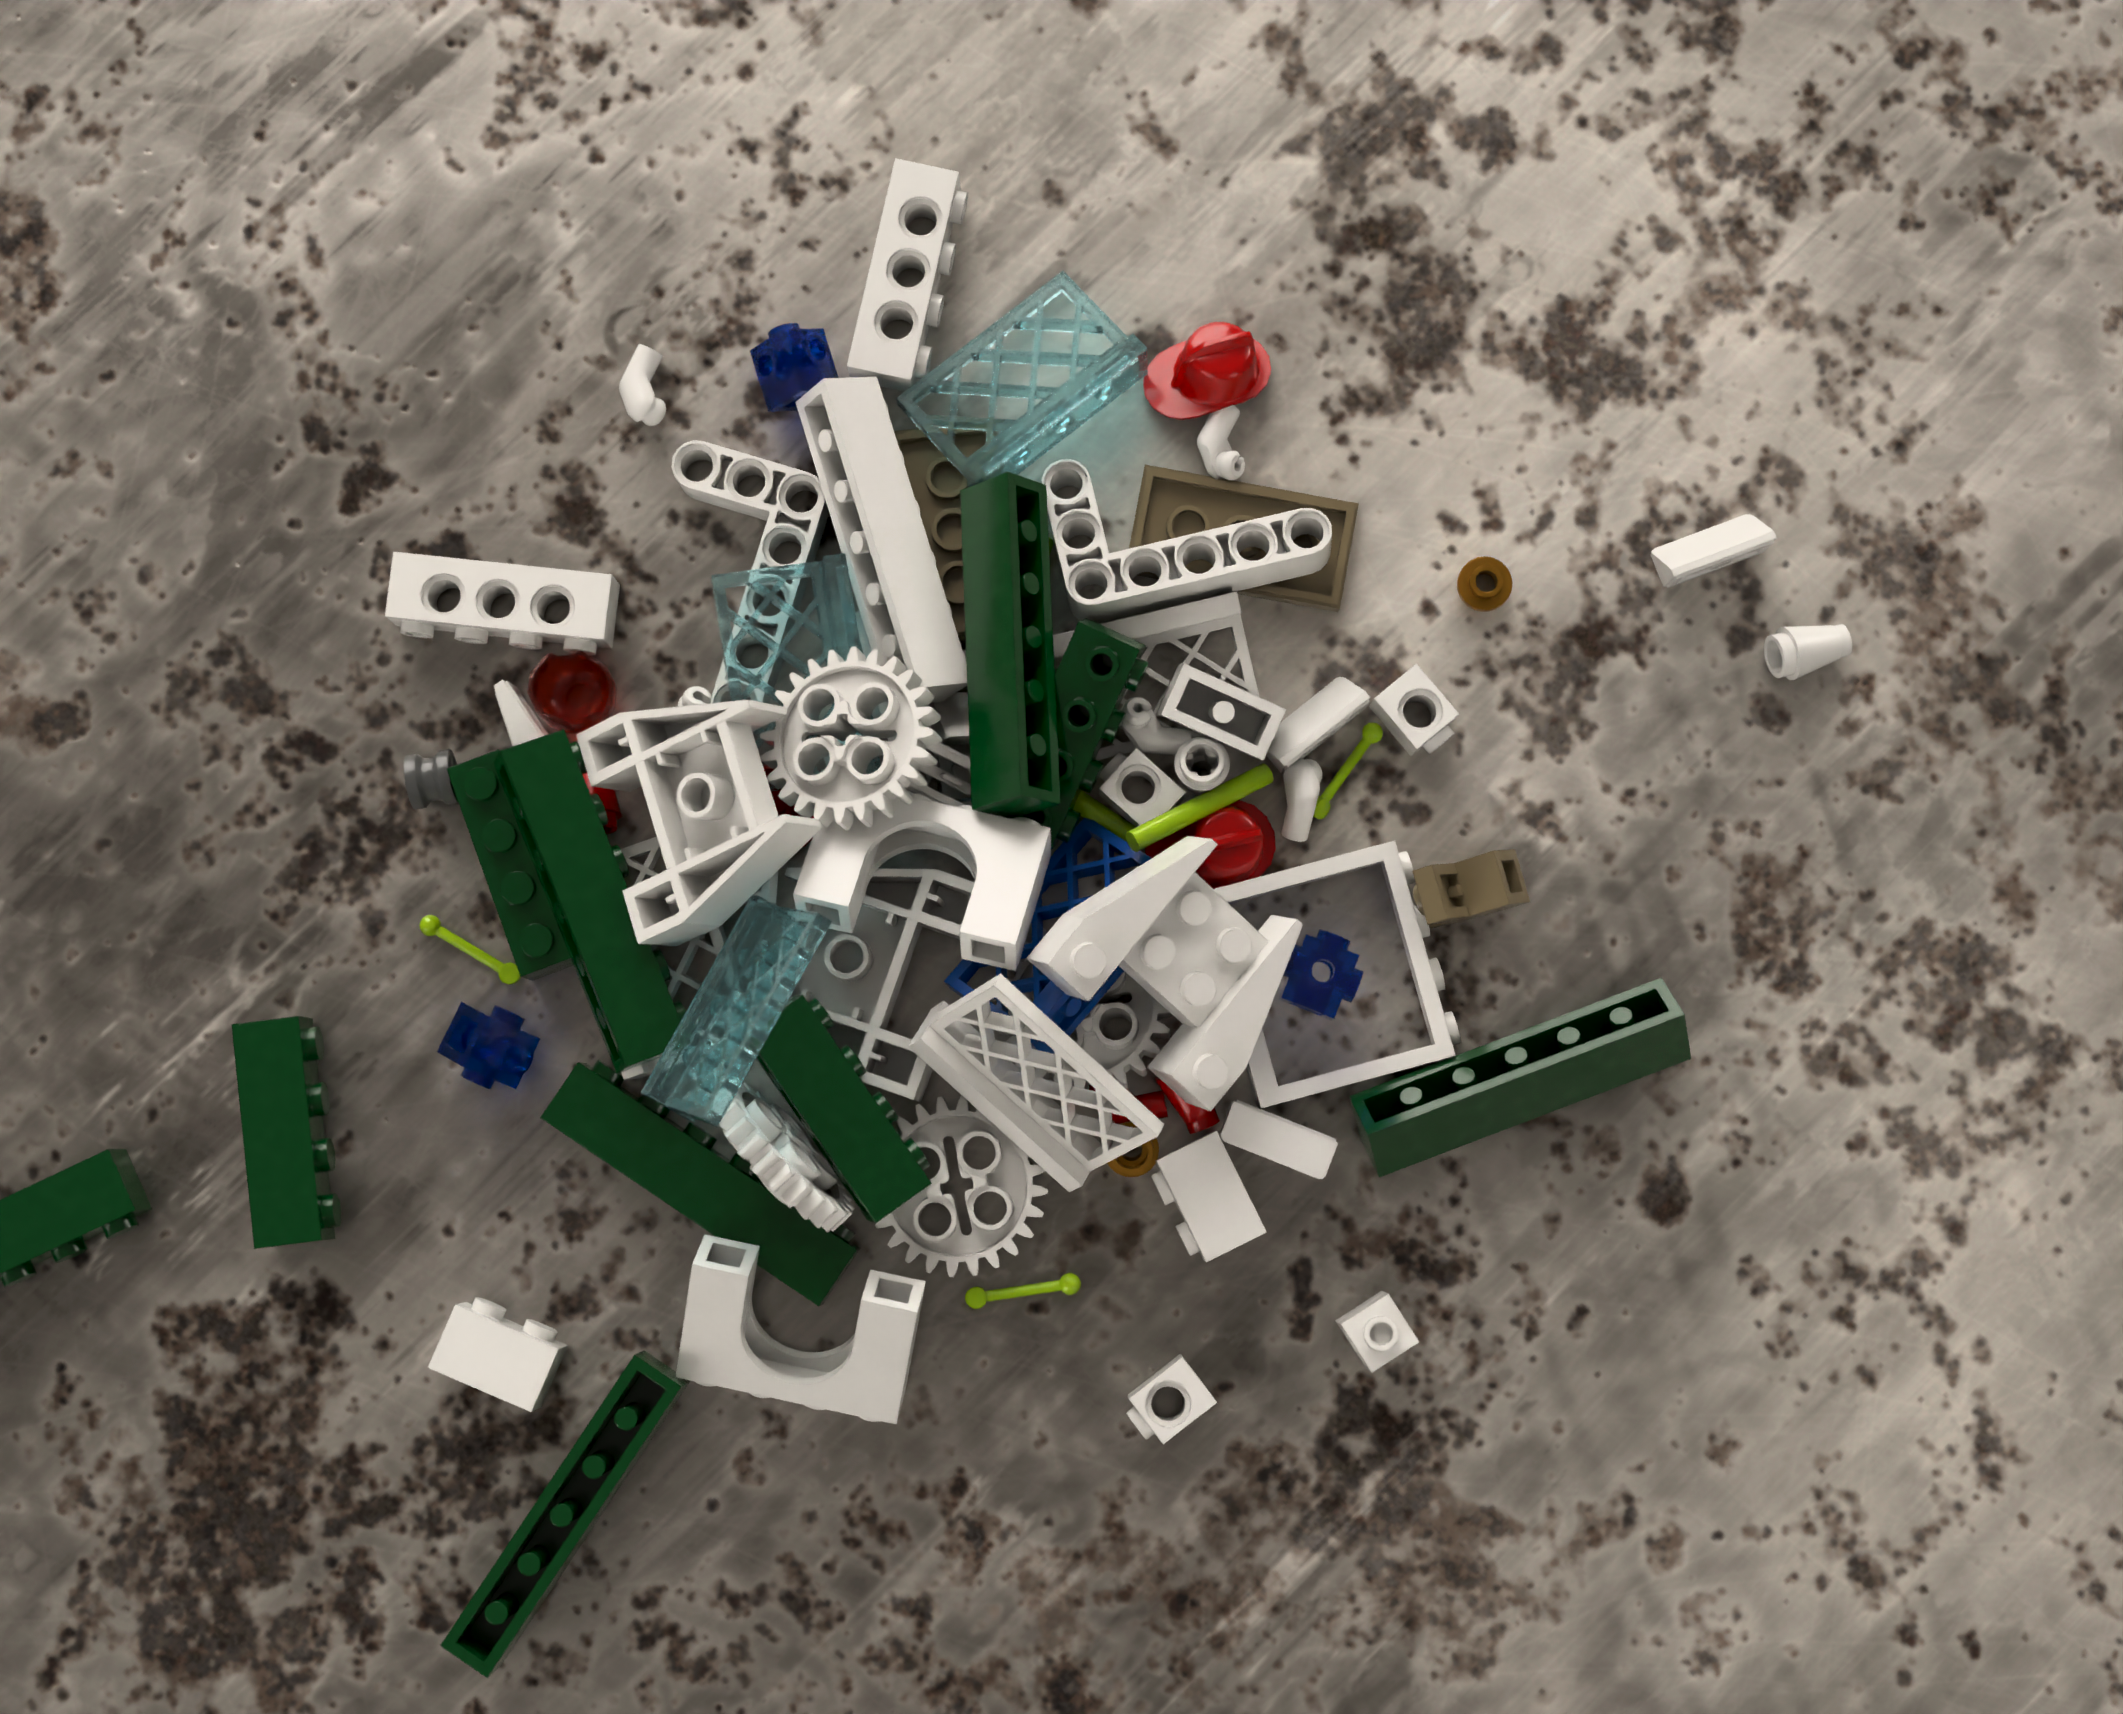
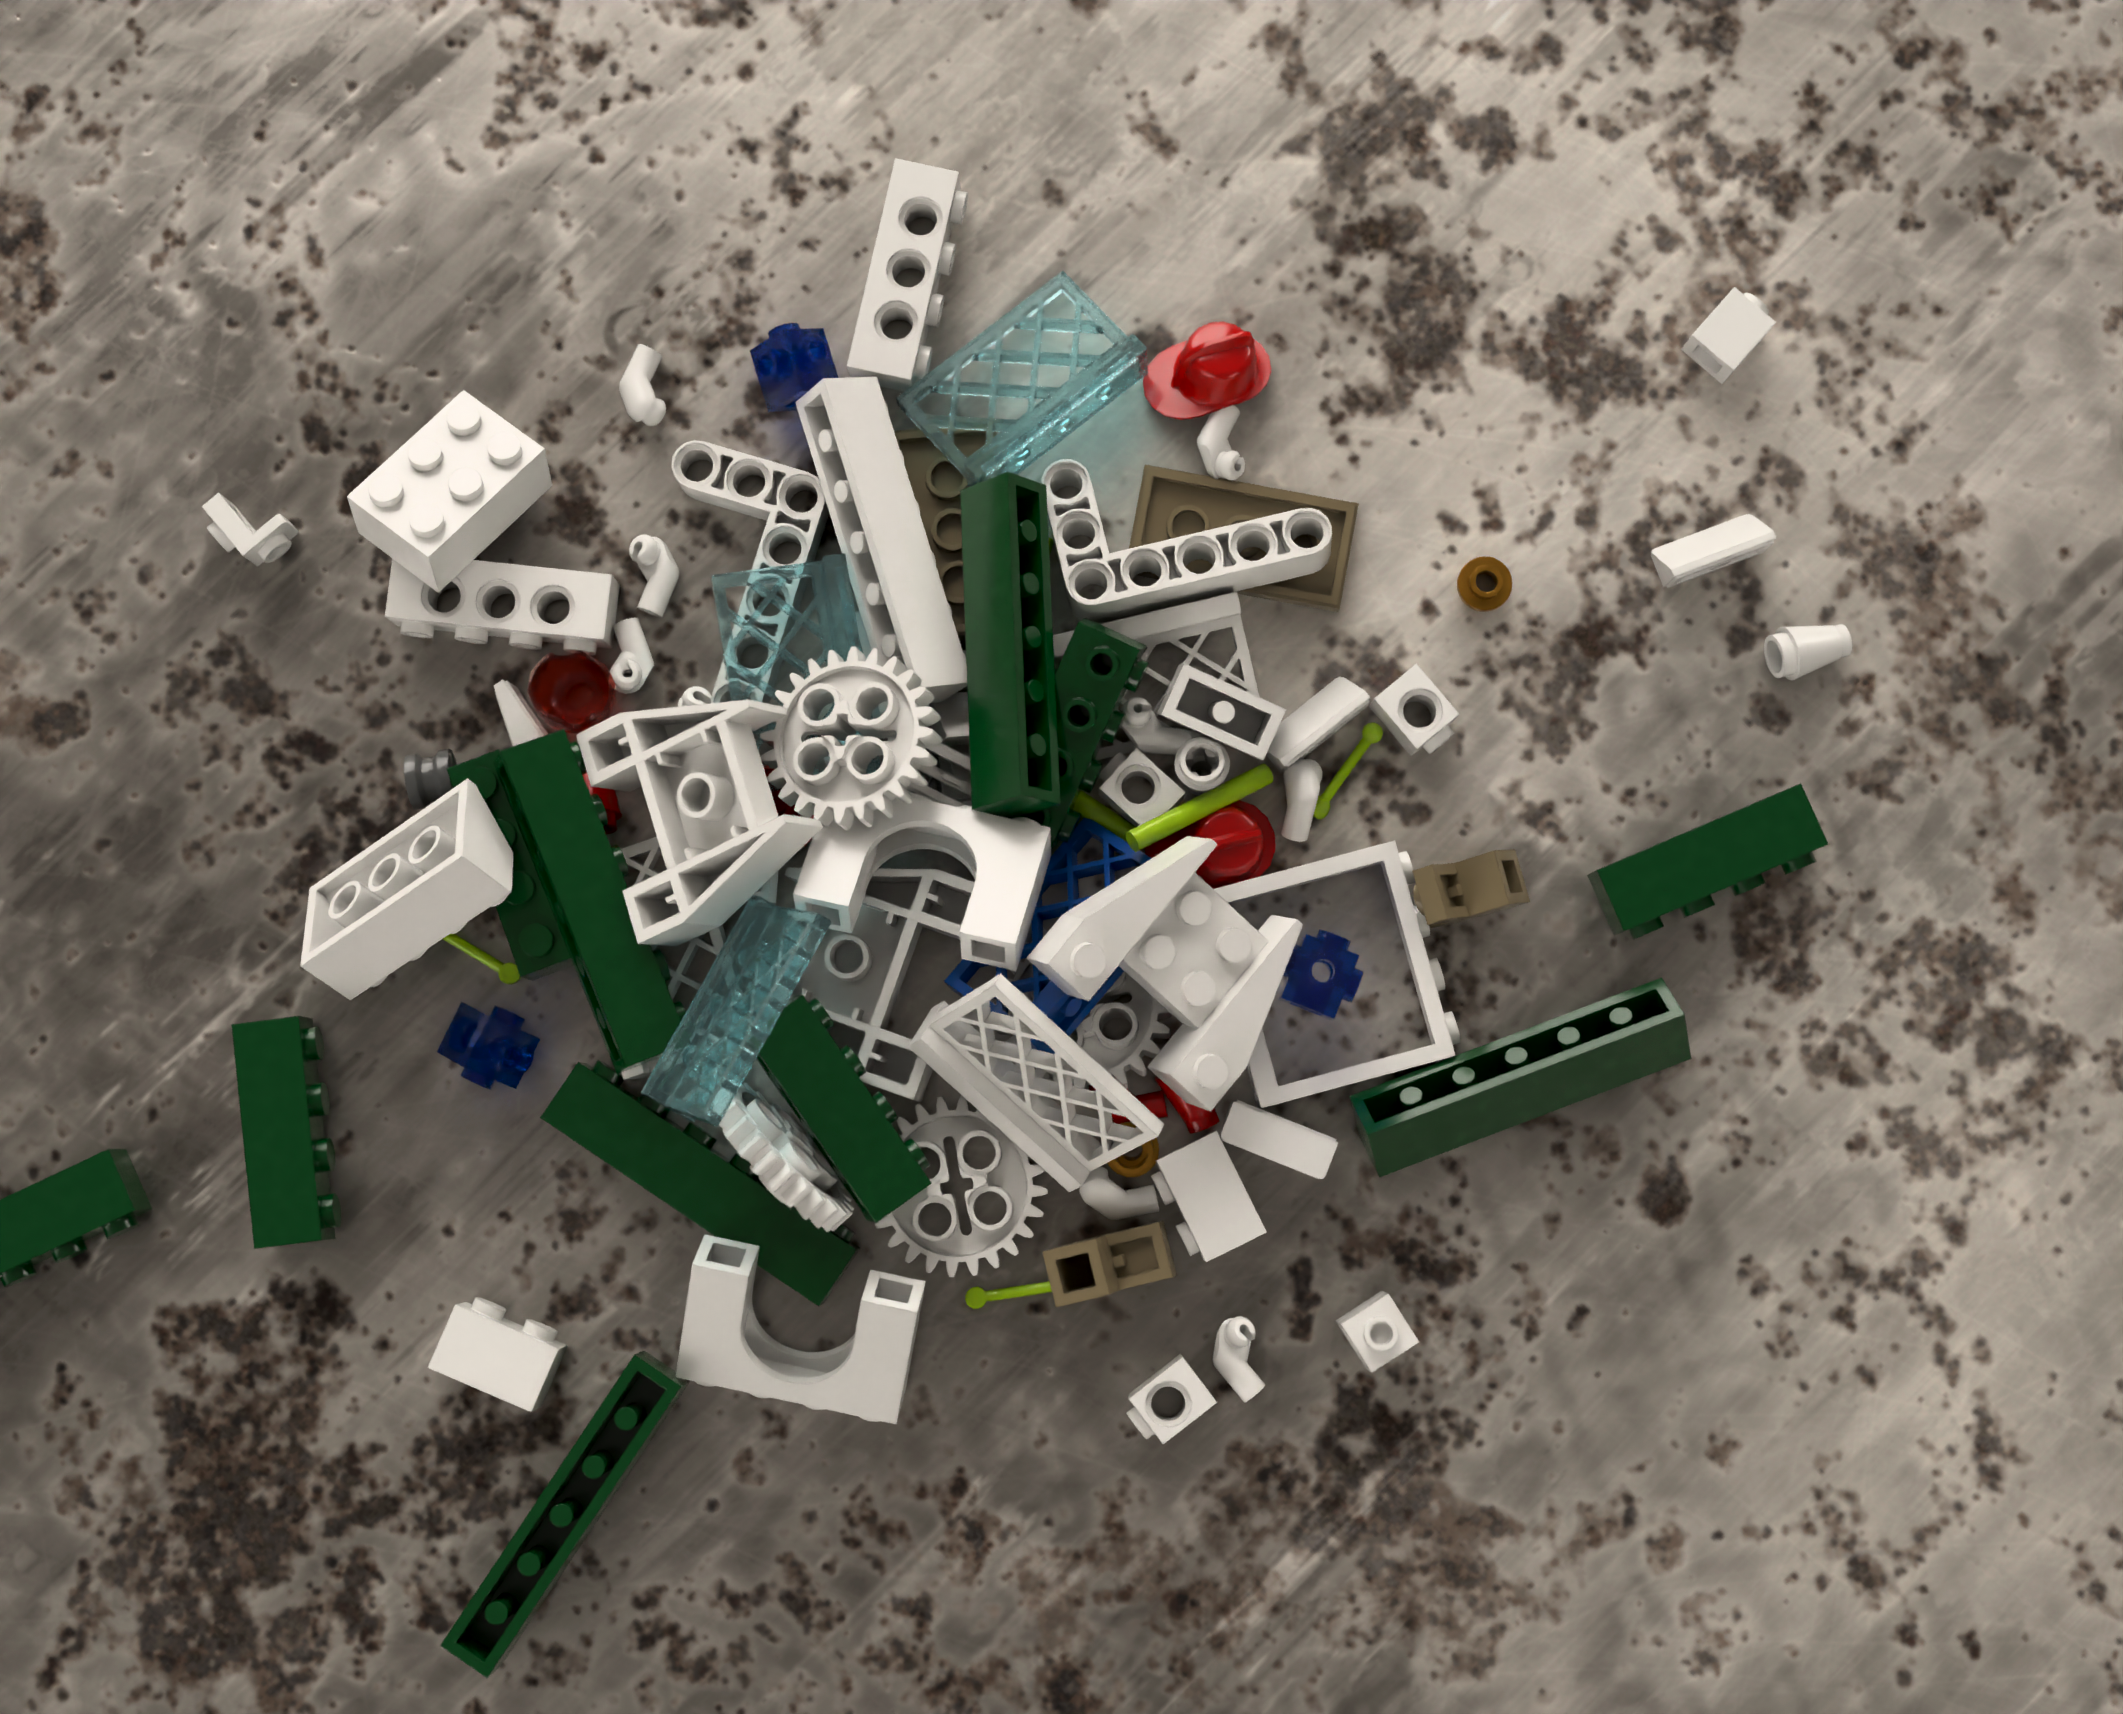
(233, 531): none -> white bracket
(406, 892): none -> white slope
(450, 490): none -> white brick
(635, 659): none -> white arm
(658, 569): none -> white arm
(1109, 1263): none -> dark tan brick
(1114, 1201): none -> white arm
(1231, 1357): none -> white arm
(1708, 859): none -> dark green brick
(1729, 334): none -> white brick

